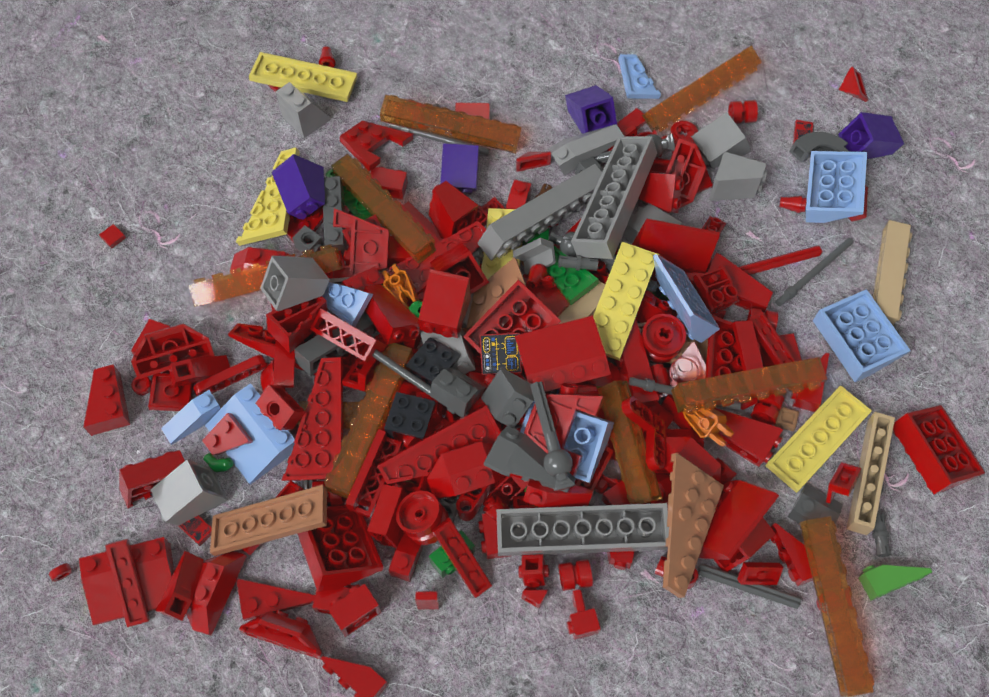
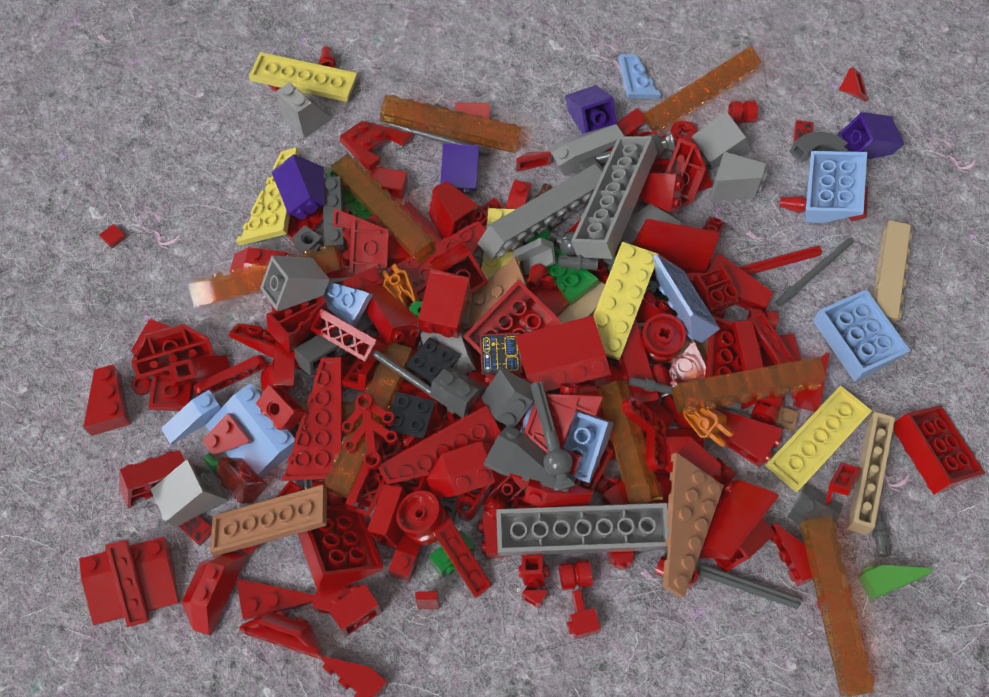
(60, 572): red tile -> none
(181, 587): red slope -> none
(240, 479): none -> clear red slope
(368, 428): none -> red plant
(760, 573): red plate -> none

